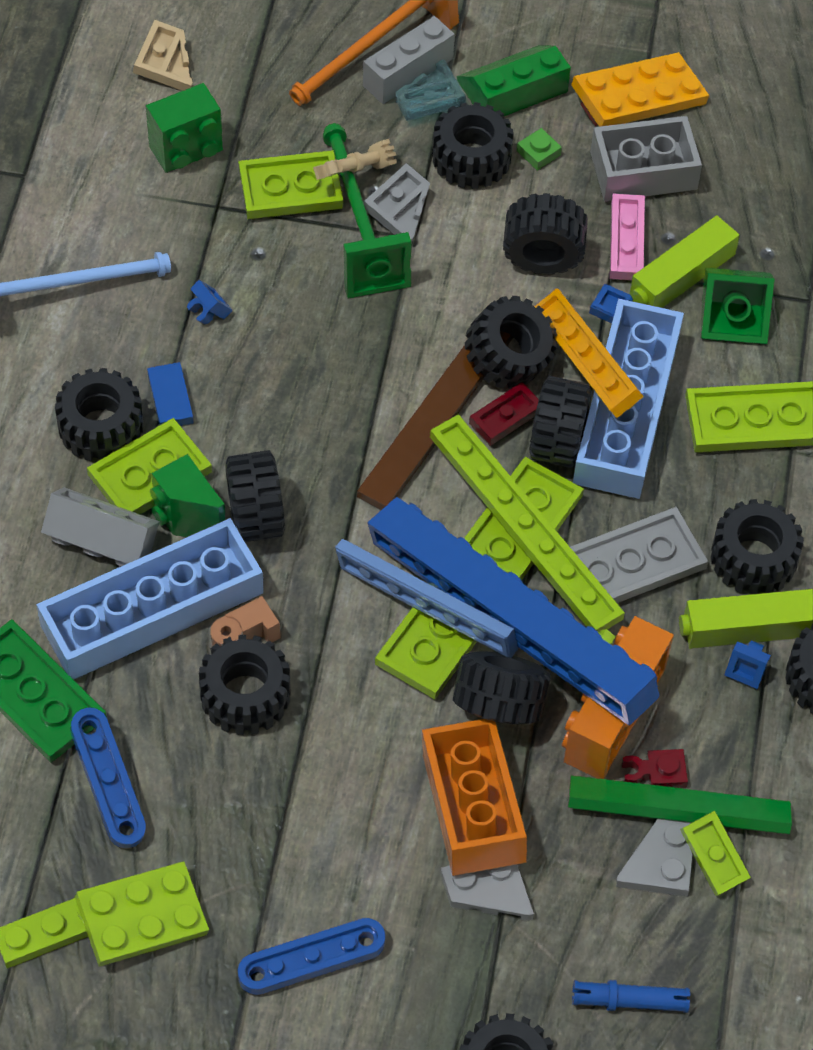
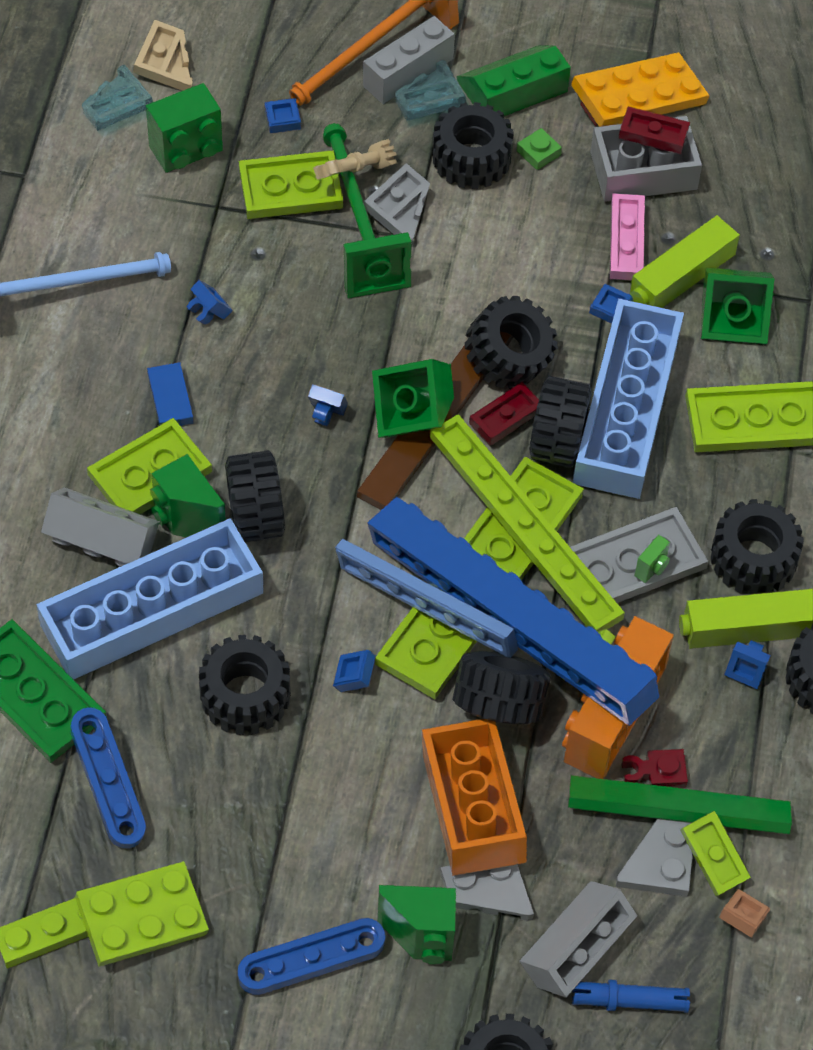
(92, 393): black tyre -> none
(116, 100): none -> clear light blue wing
(248, 620): nougat leg -> none
(282, 115): none -> blue tile
(326, 404): none -> blue tile
(354, 670): none -> blue tile
(412, 397): none -> green slope
(420, 920): none -> green slope
(545, 234): black tyre -> none
(578, 938): none -> light grey brick
(590, 355): light orange plate -> none
(653, 559): none -> bright green plate
(654, 130): none -> dark red plate
(744, 913): none -> nougat tile

